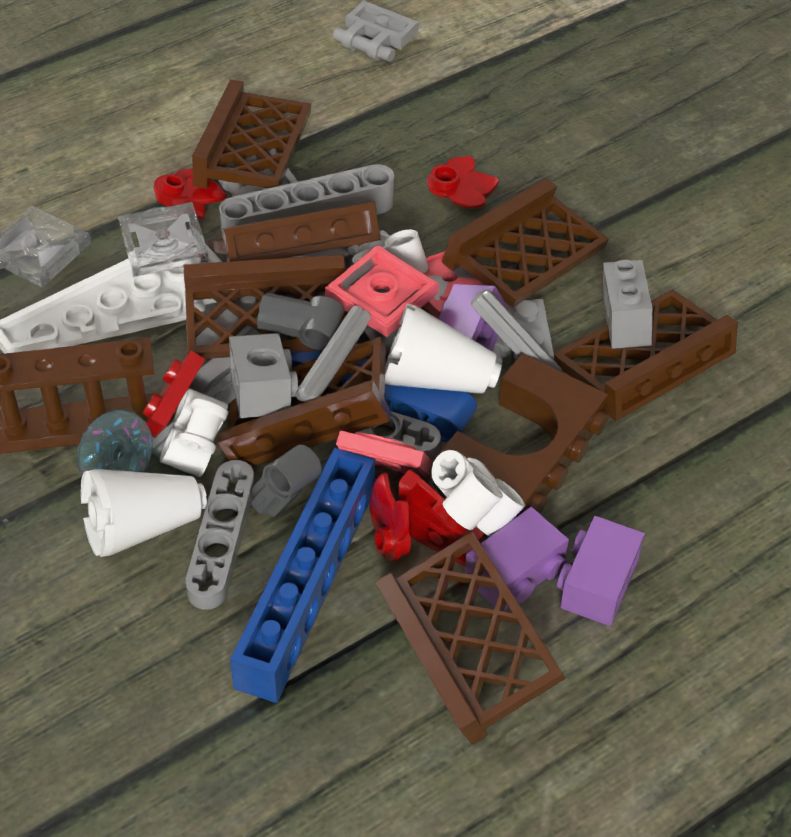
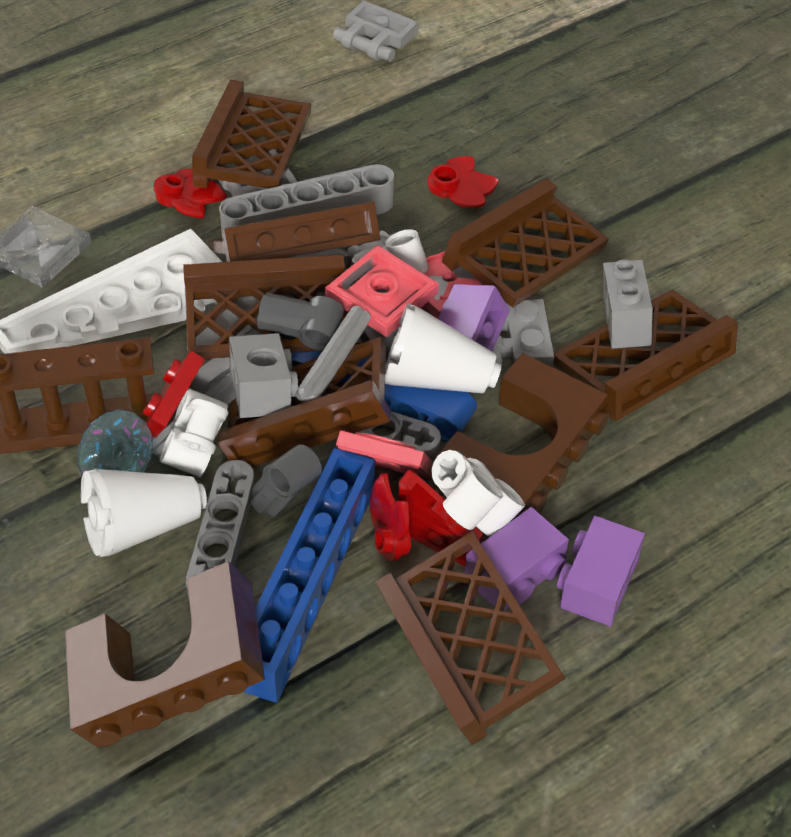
(166, 254): clear piece -> none
(217, 662): none -> arch
(509, 328): light grey axle -> none

